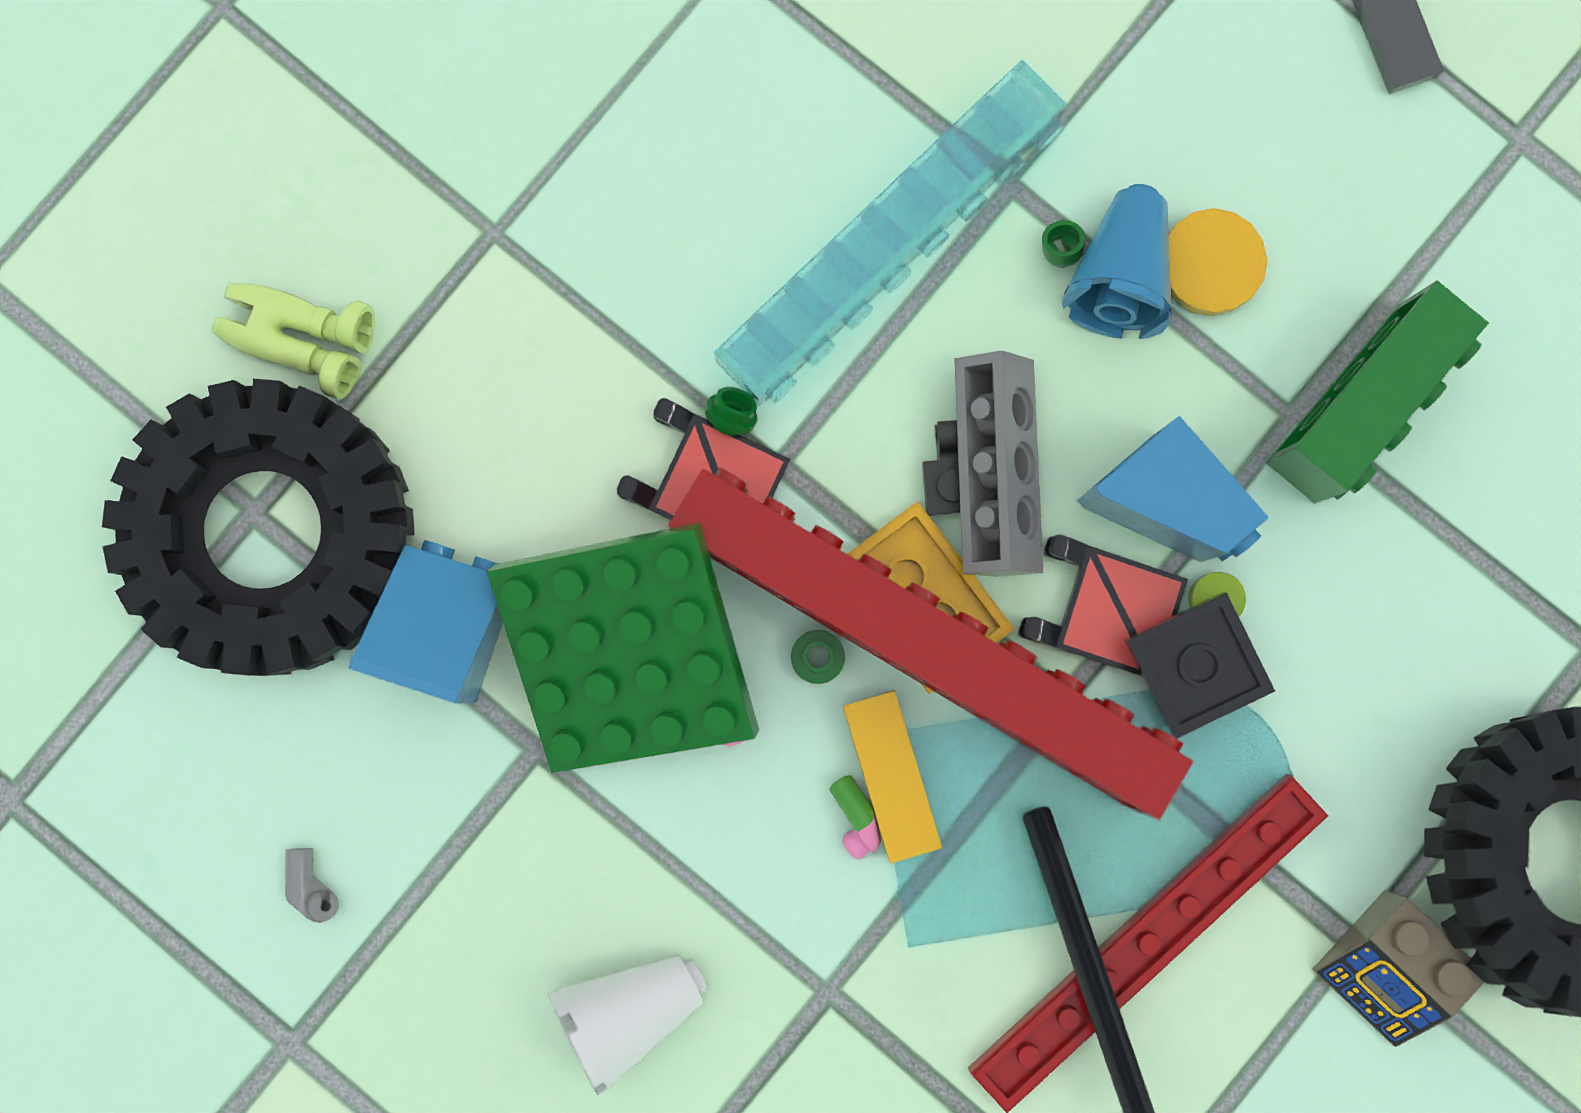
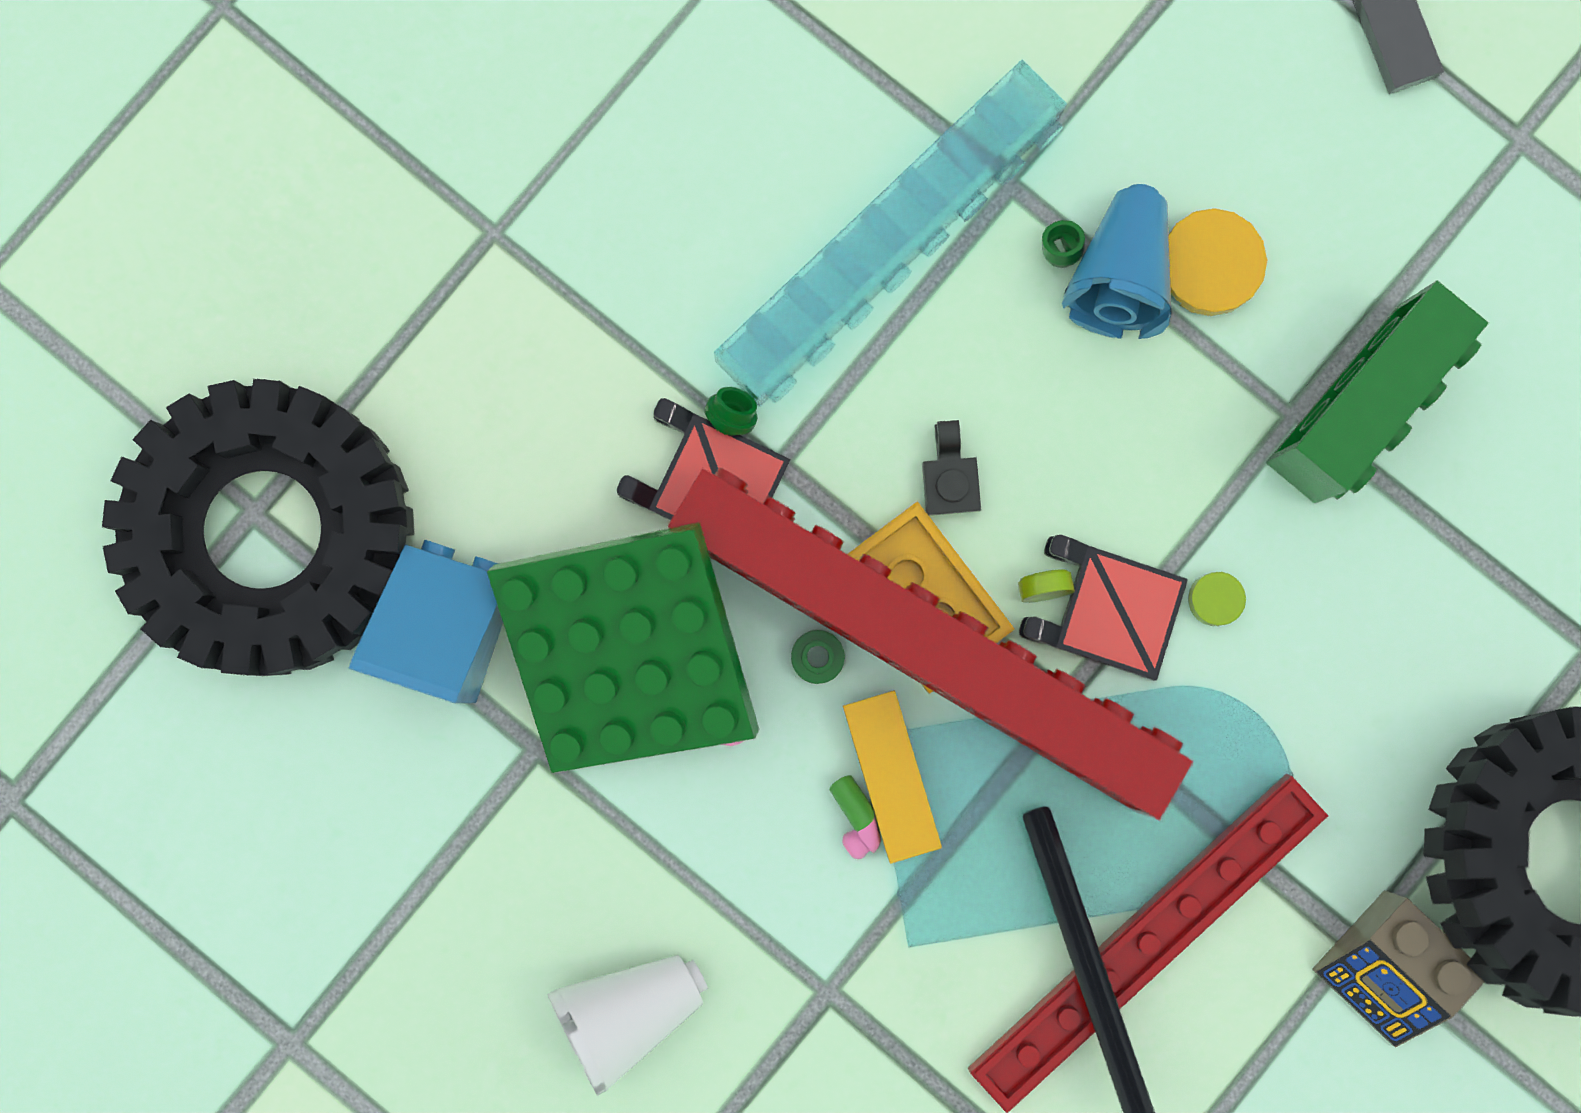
(279, 310): yellowish green piece -> none
(304, 890): light grey arm -> none
(998, 465): light grey brick -> none
(1045, 586): none -> lime tile
(1178, 497): dark azure slope -> none
(1200, 665): black plate -> none

